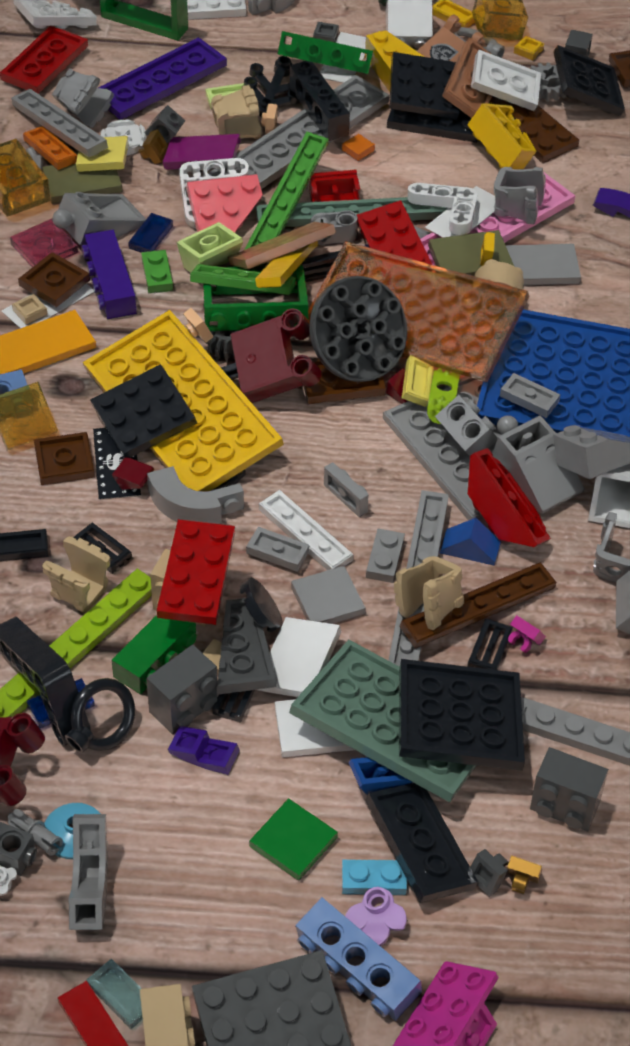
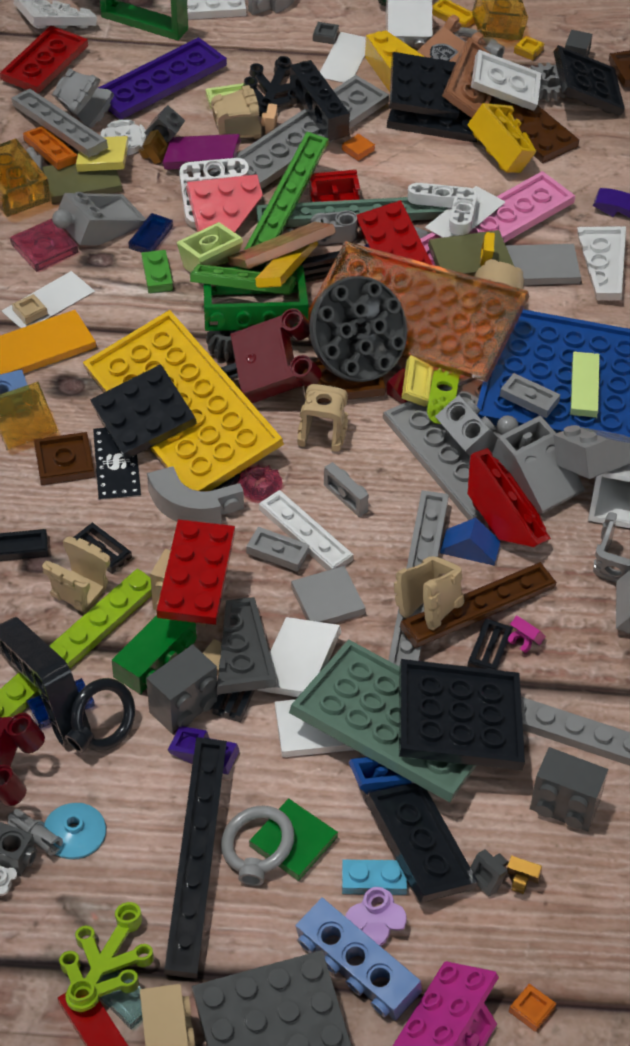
(54, 279): reddish brown plate -> none
(90, 872): light grey arch -> none
(109, 273): dark purple brick -> none
(128, 920): none -> lime plant
(131, 474): dark red slope -> none
(195, 859): none -> black plate
(197, 326): light nougat plate -> none
(252, 869): none -> light grey piece
(261, 605): black tile -> none
(266, 488): none -> clear pink gear
(324, 52): green window -> none
(334, 411): none -> tan piece
(385, 555): light grey plate -> none
(519, 193): light grey piece -> none
(532, 1007): none -> orange tile
(584, 384): none -> yellowish green tile
(605, 259): none -> white wing

